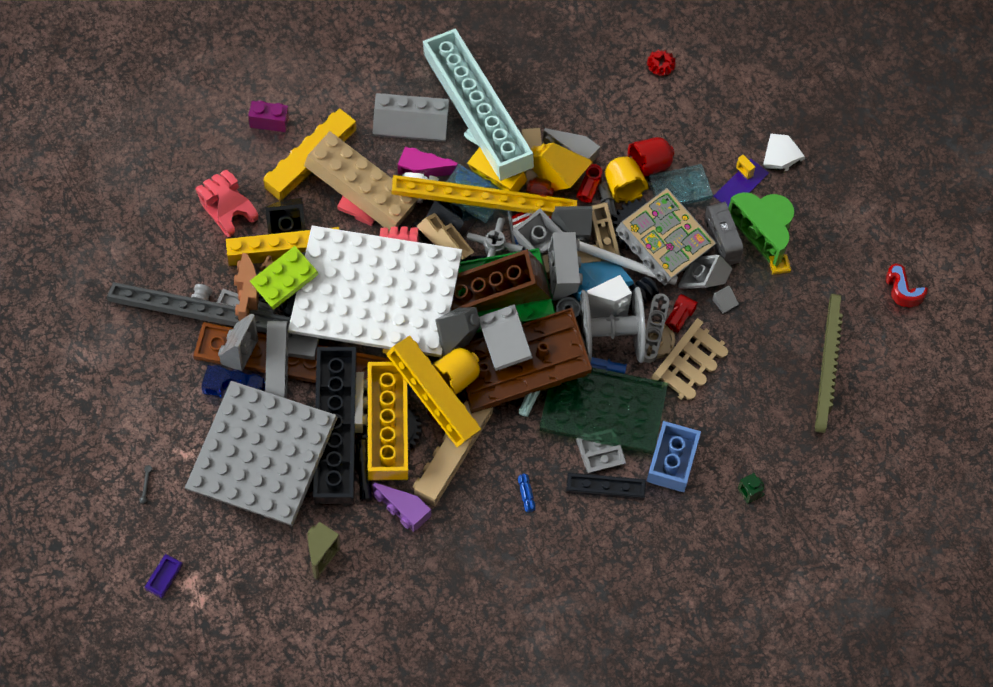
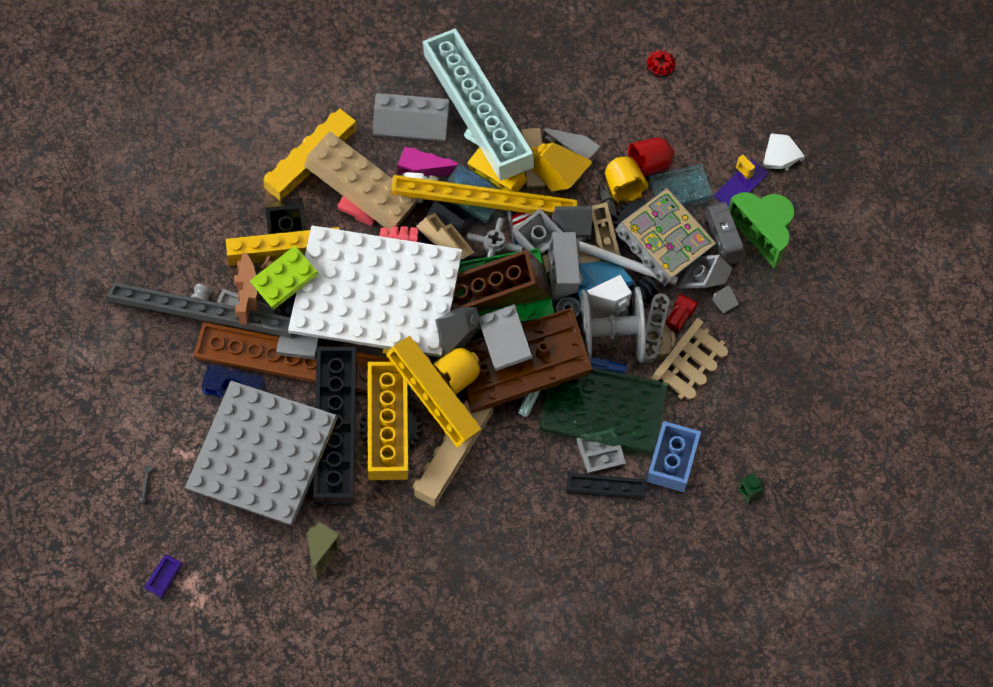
(224, 201): coral piece -> none
(239, 344): light grey slope -> none
(268, 116): magenta brick -> none
(277, 358): light grey beam -> none
(360, 402): light grey plate -> none
(362, 463): black pin -> none
(406, 506): medium lavender slope -> none
(526, 492): blue axle -> none
(540, 187): clear red head -> none
(590, 184): red piece -> none
(783, 267): yellow tile -> none
(829, 363): olive gear -> none
(900, 292): red animal -> none

